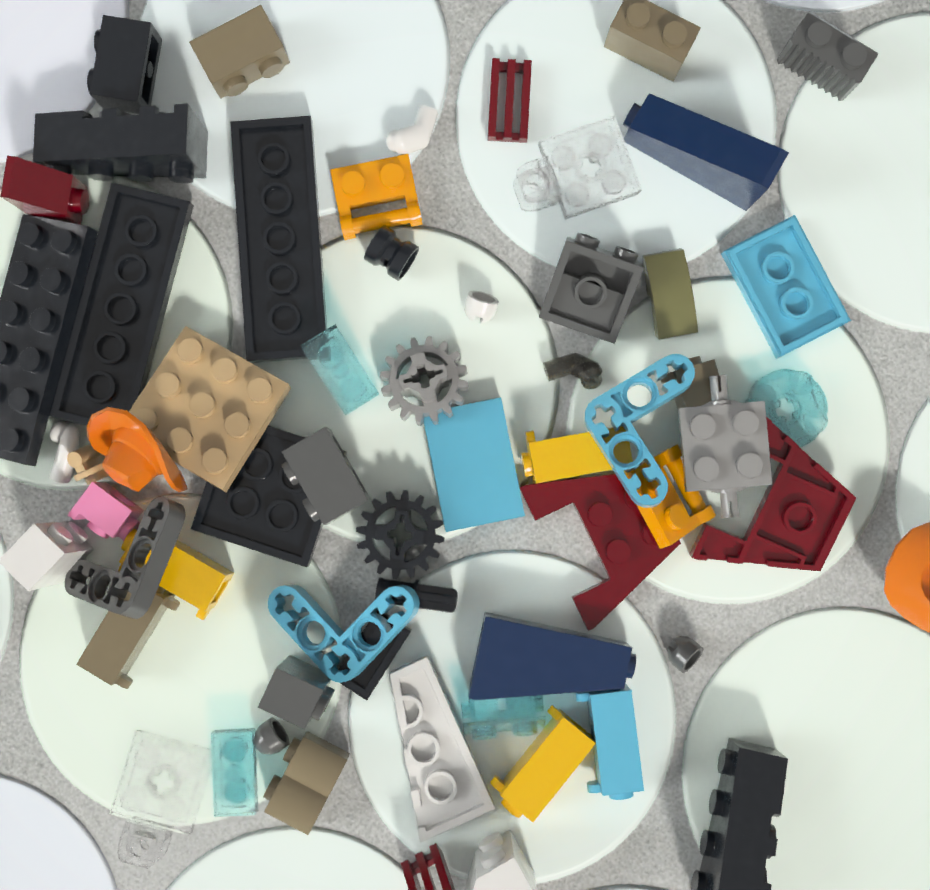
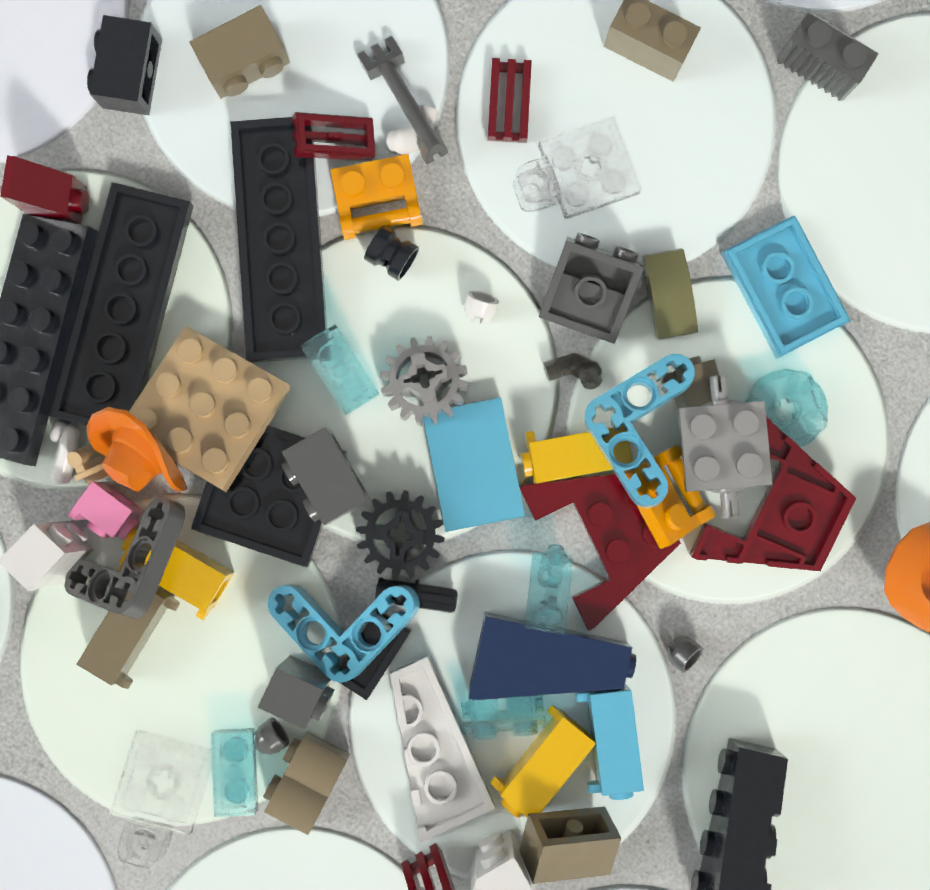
(123, 144): black wedge -> none
(301, 136): none -> dark red tile
(386, 66): none -> dark grey hinge
(549, 591): none -> clear light blue hinge
(569, 844): none -> dark tan brick
(704, 150): dark blue slope -> none

